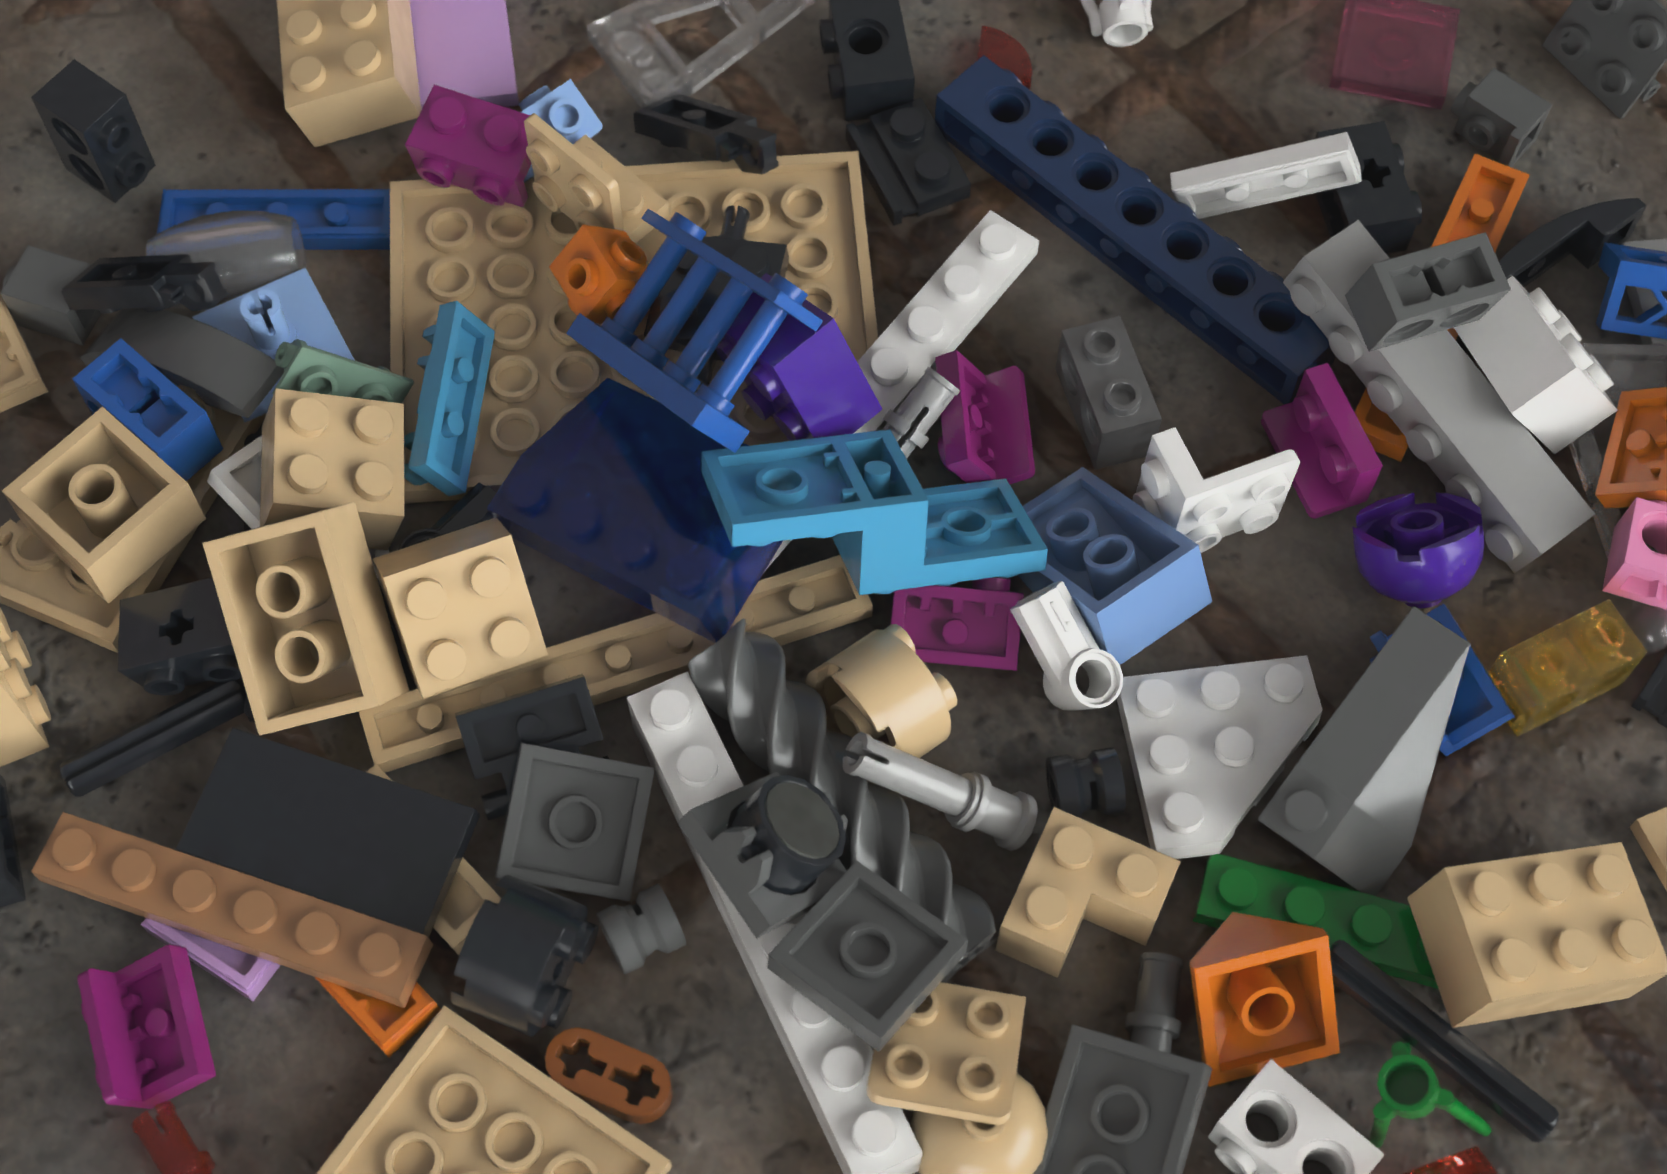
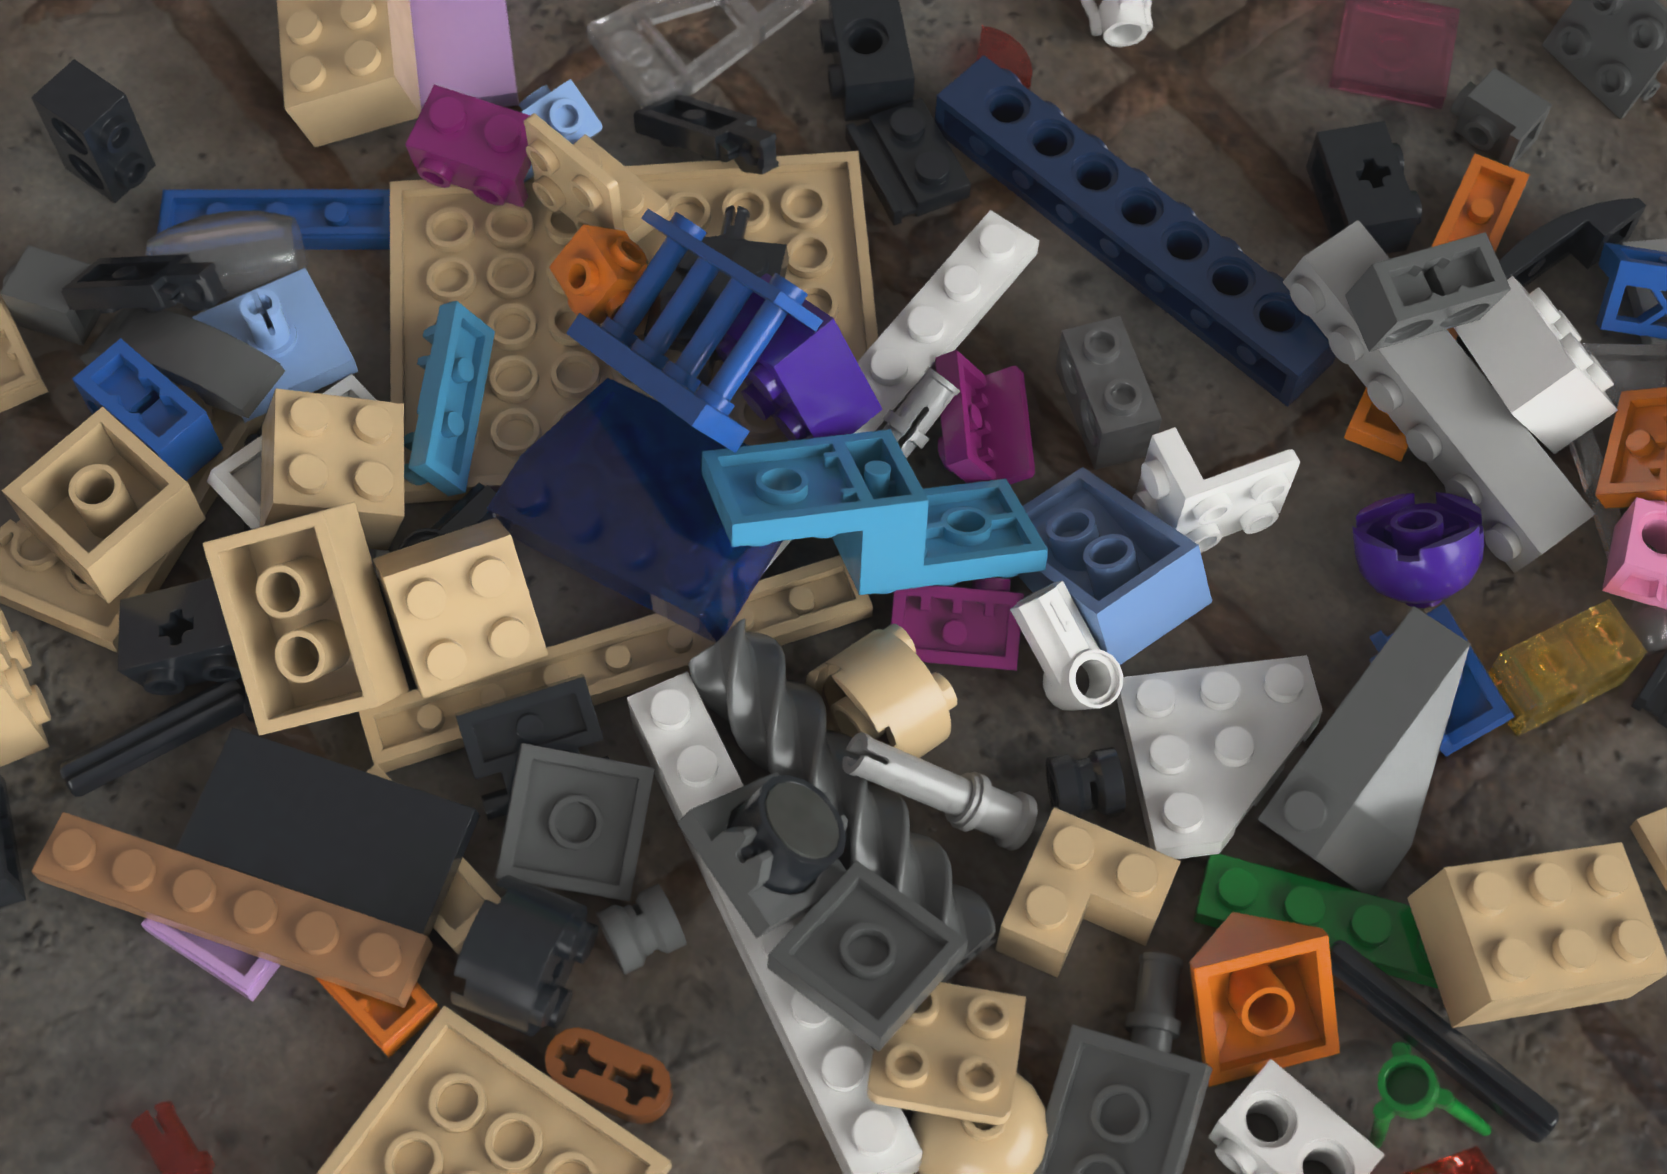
(146, 1029): magenta bracket -> none
(330, 374): sand green hinge -> none
(1268, 176): white tile -> none
(1332, 447): magenta bracket -> none

